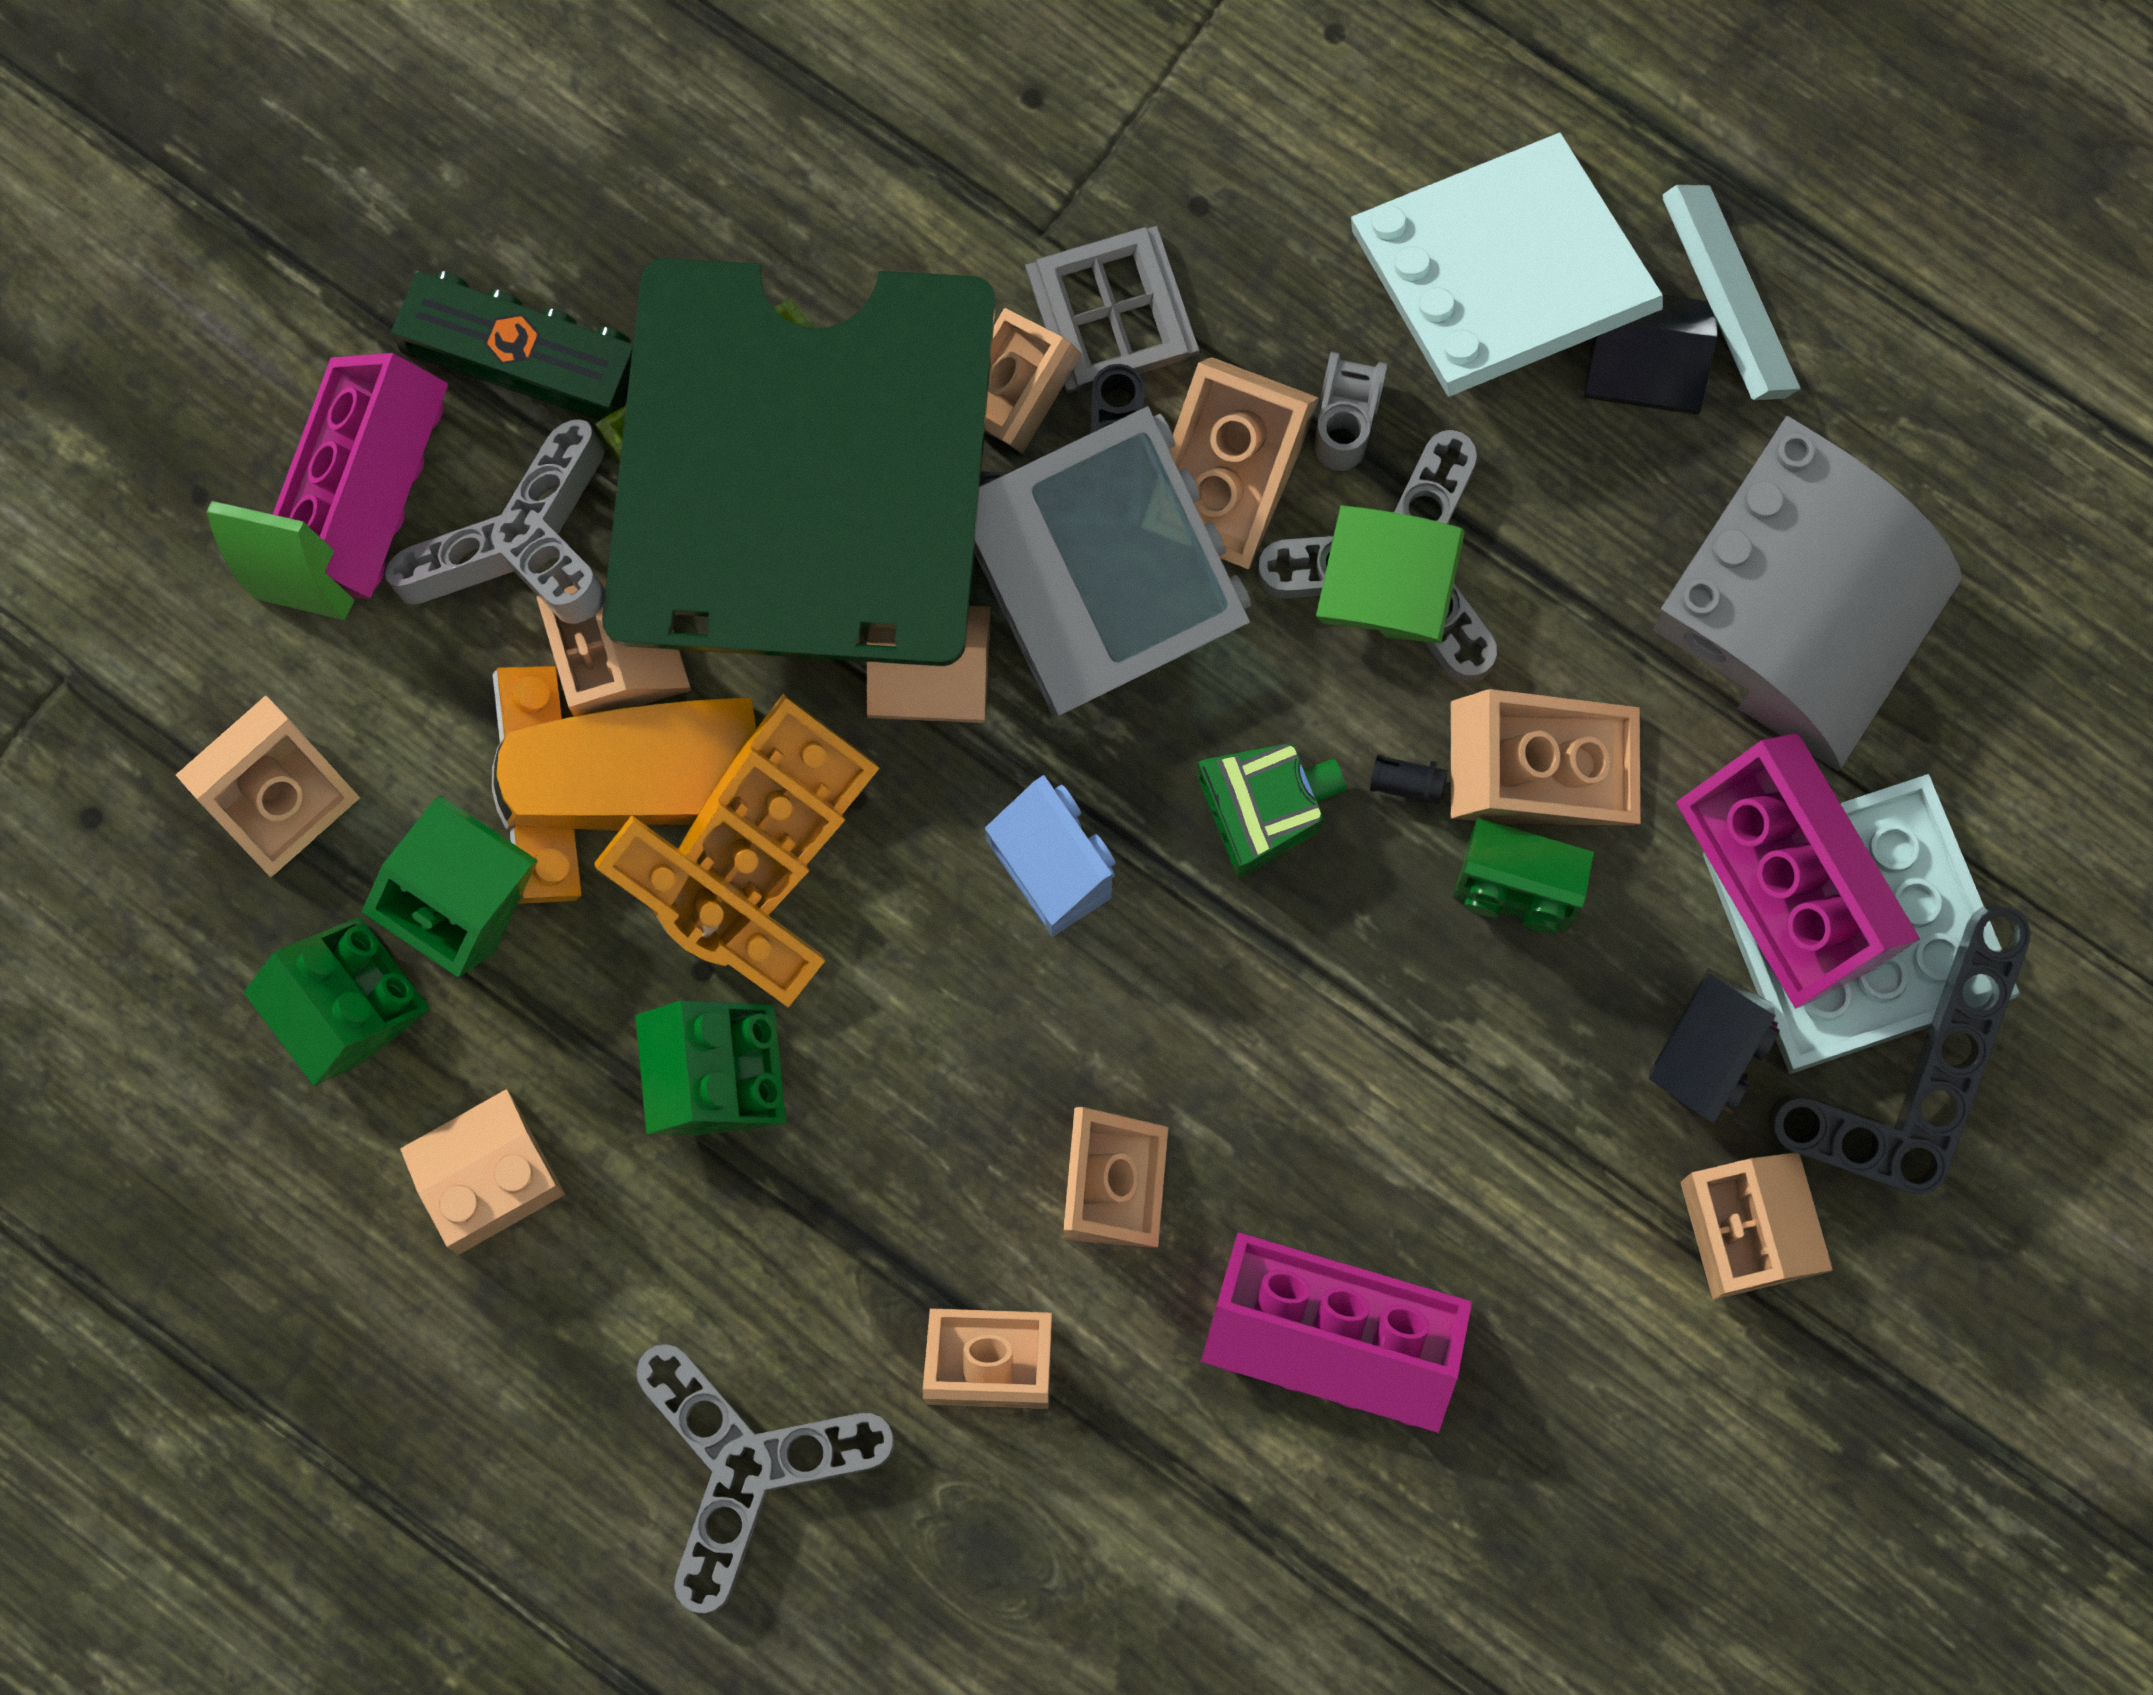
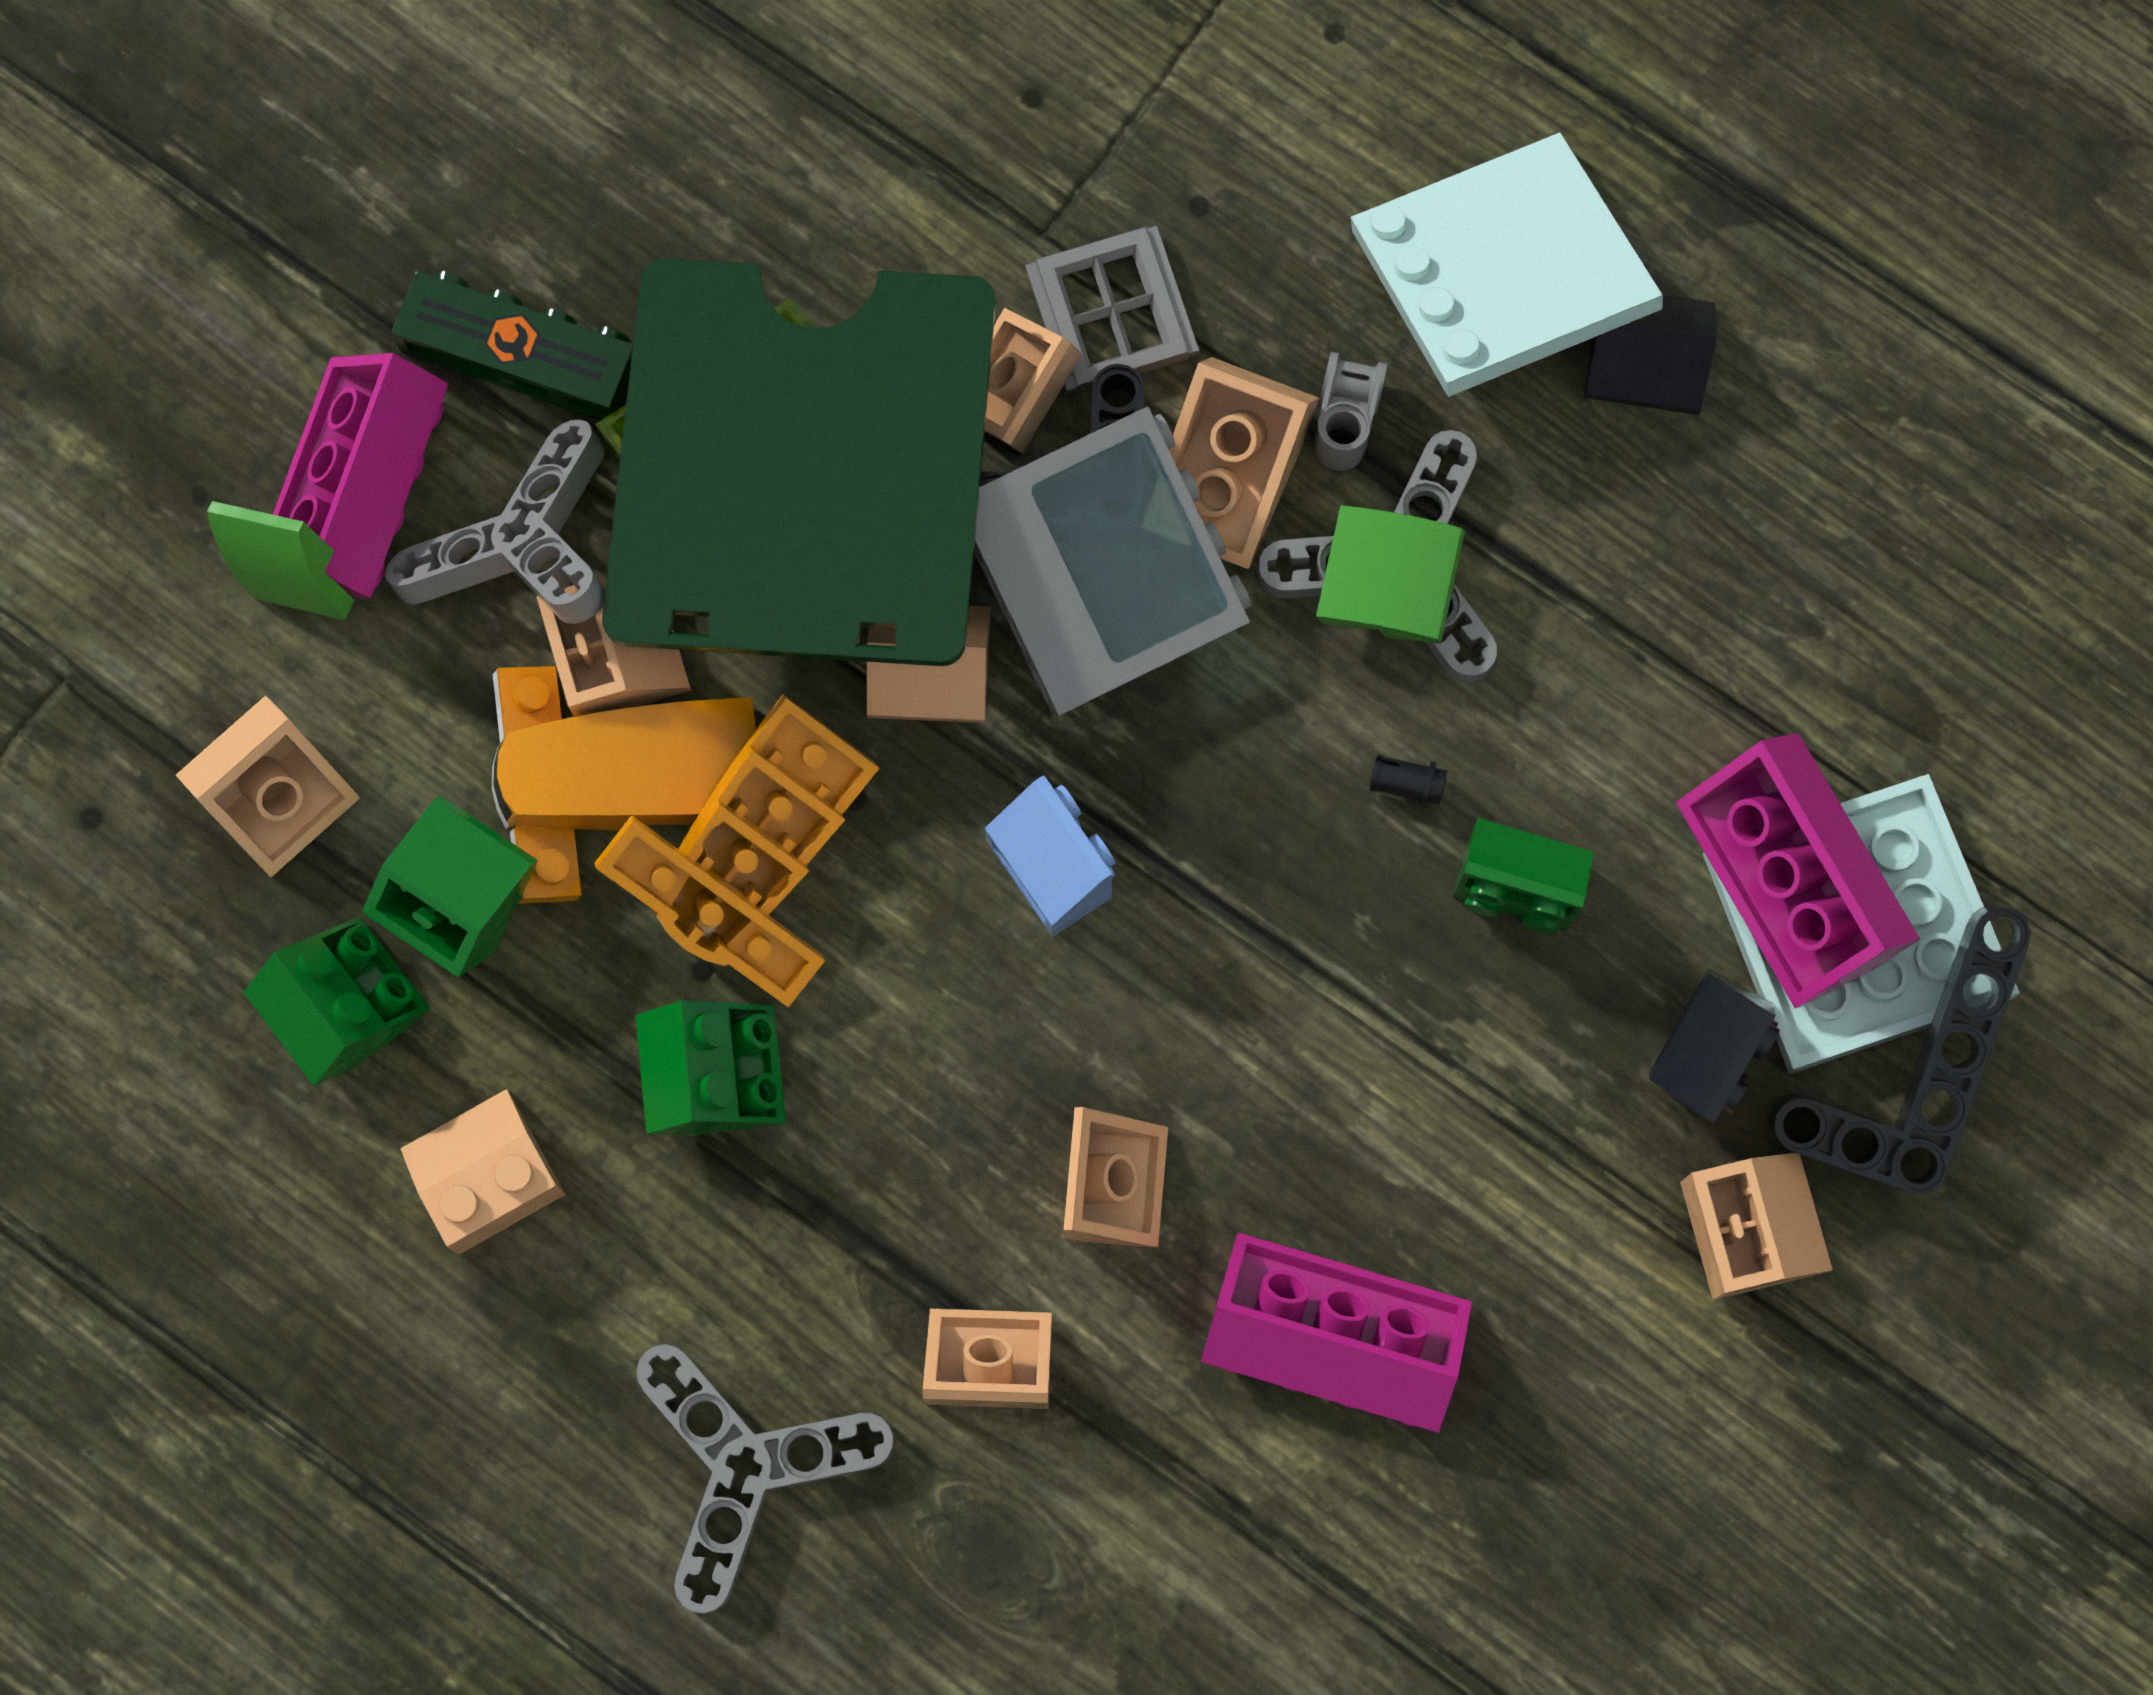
(1266, 801): green torso -> none
(1544, 760): light nougat slope -> none
(1730, 292): light aqua tile -> none
(1812, 591): light grey slope -> none

